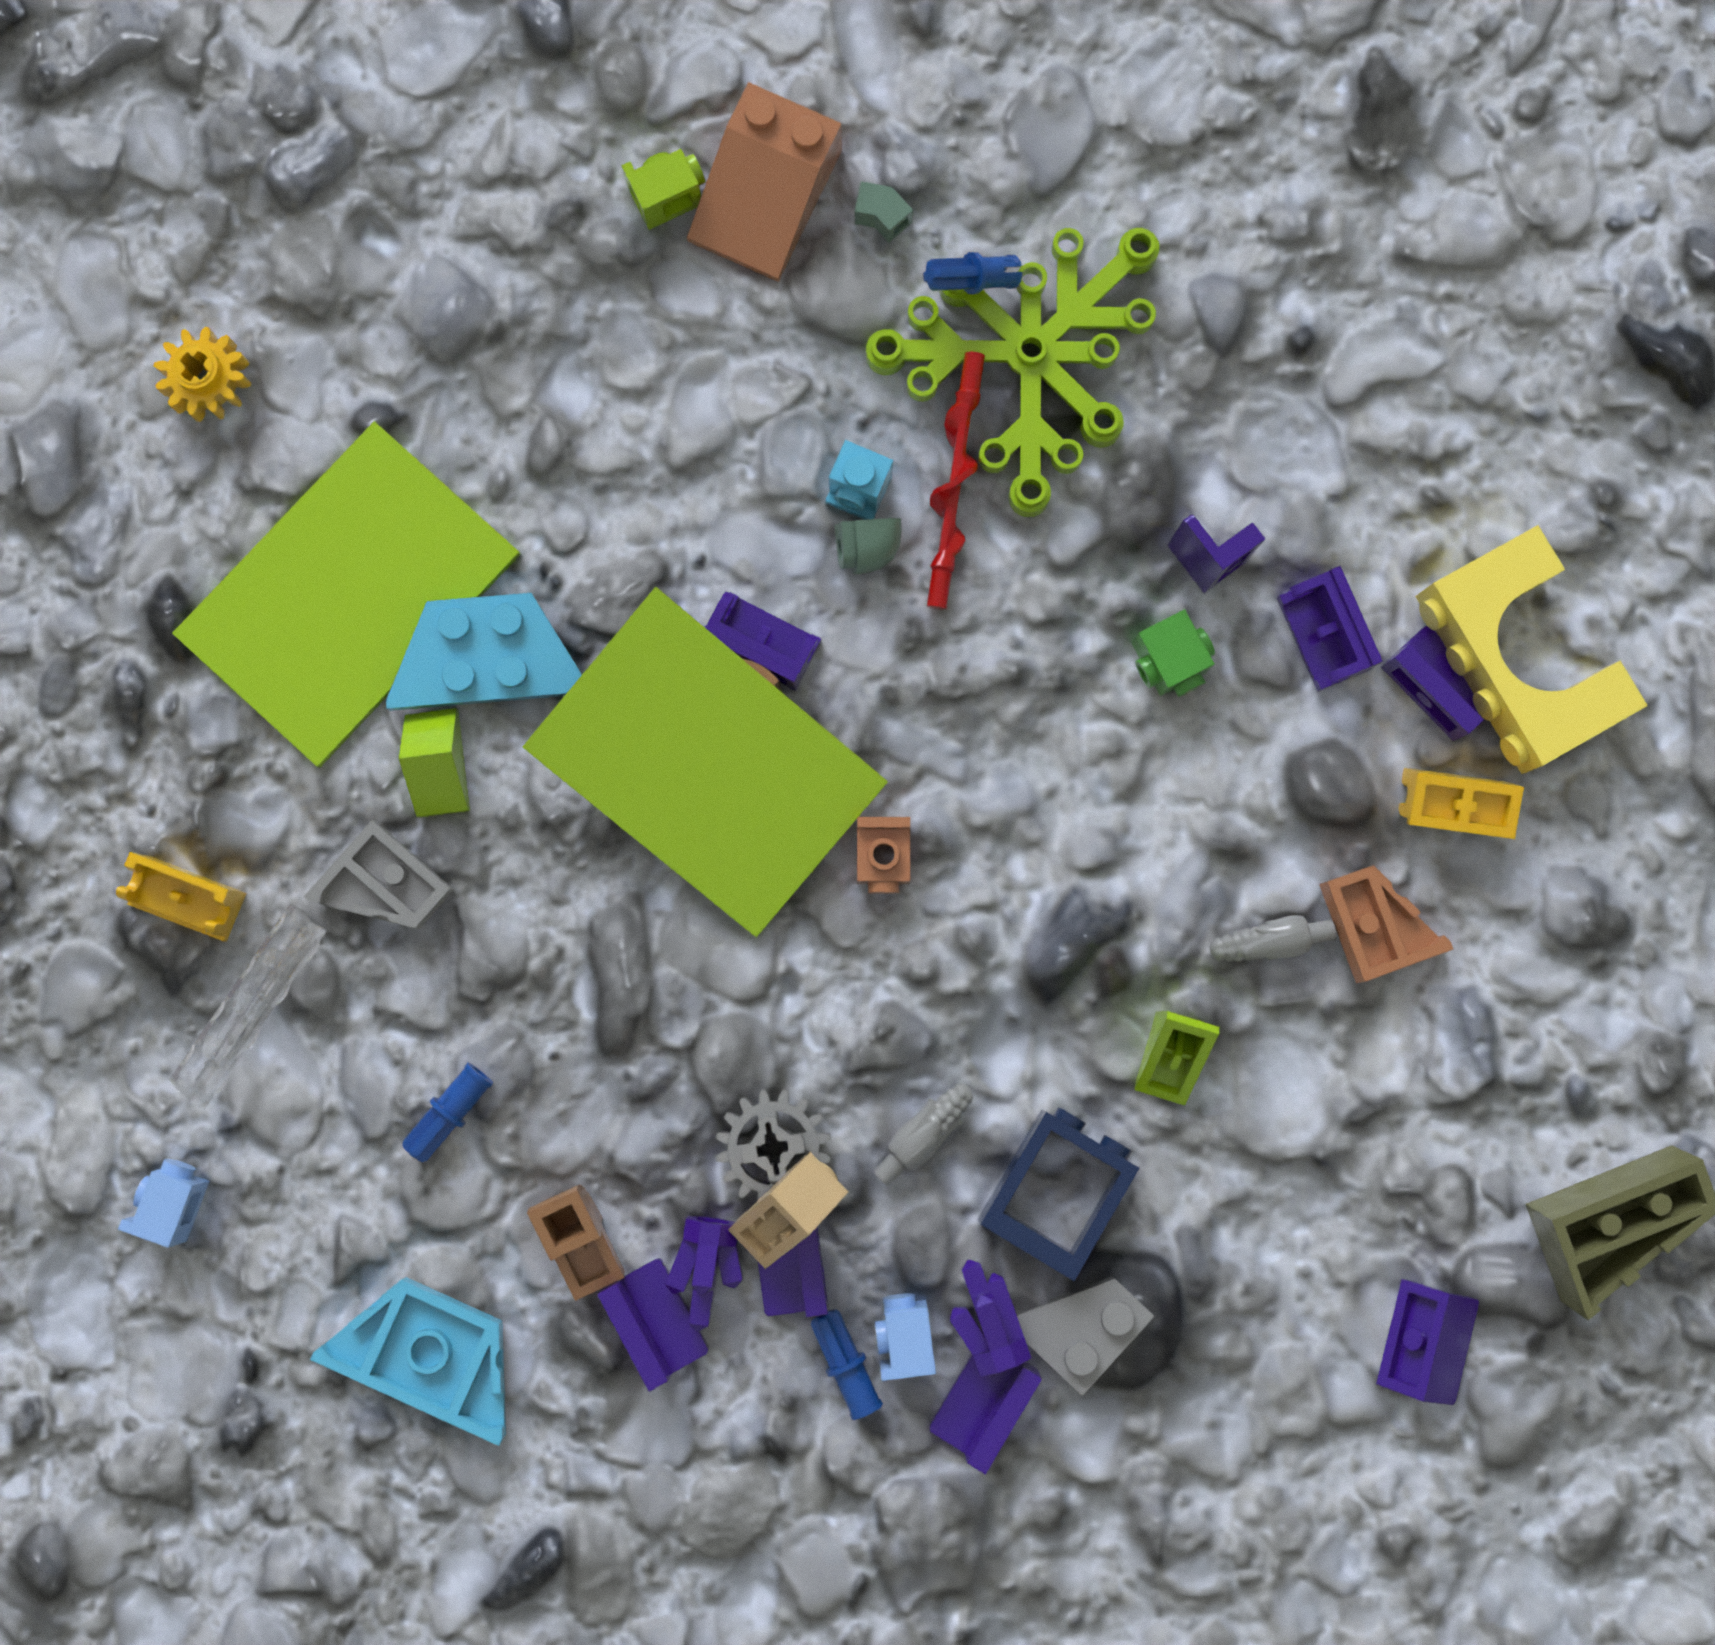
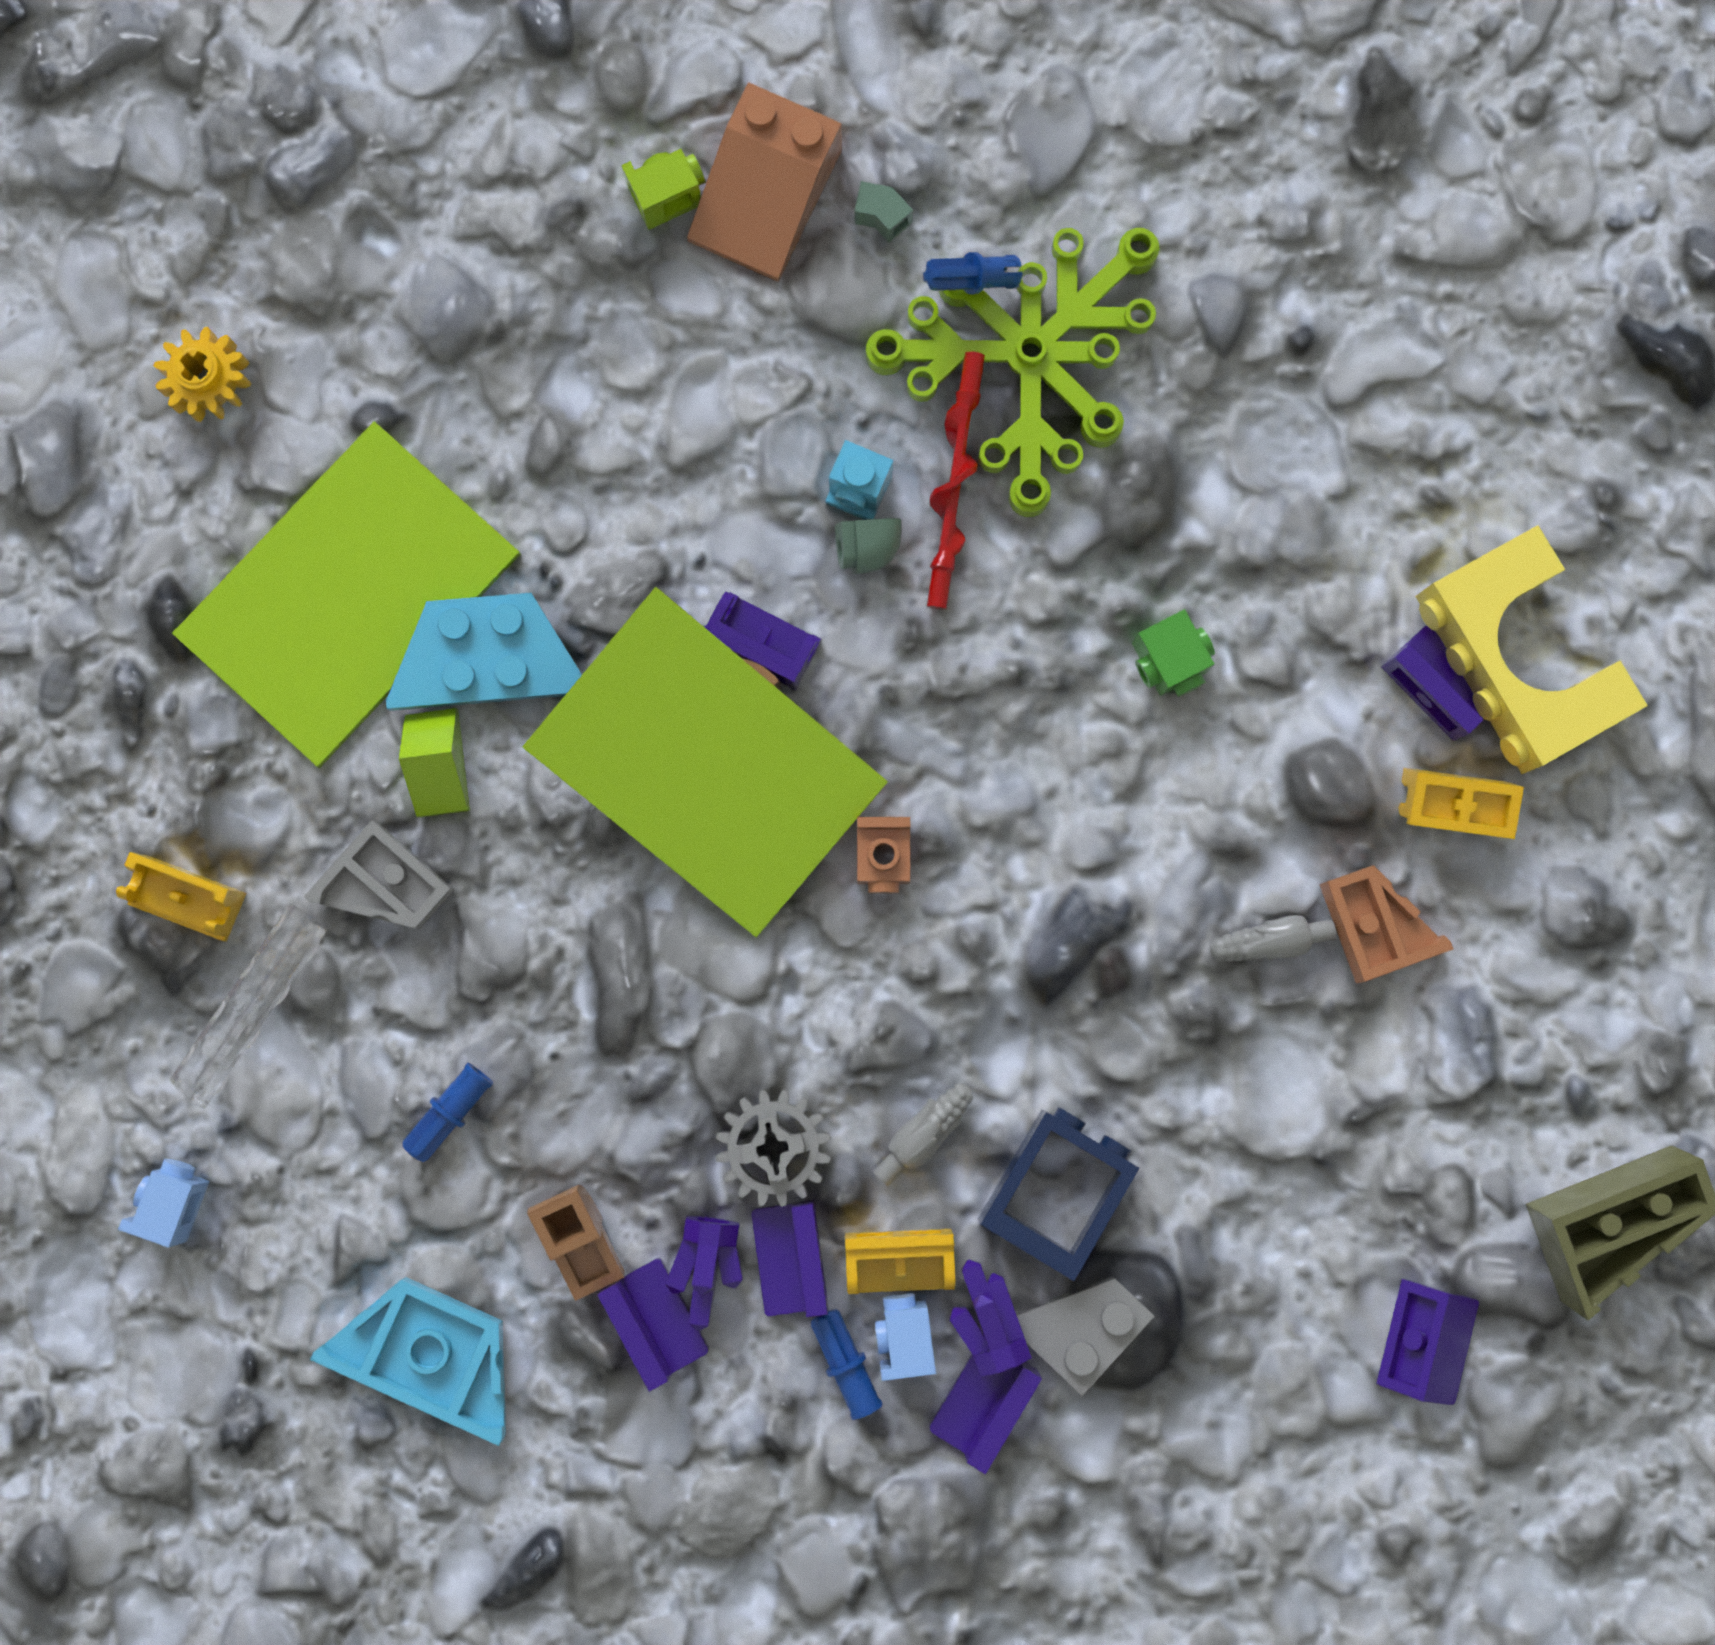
(789, 1210): tan arch -> none
(900, 1261): none -> yellow hinge
(1174, 1056): lime slope -> none
(1207, 561): dark purple panel -> none
(1329, 629): dark purple hinge -> none

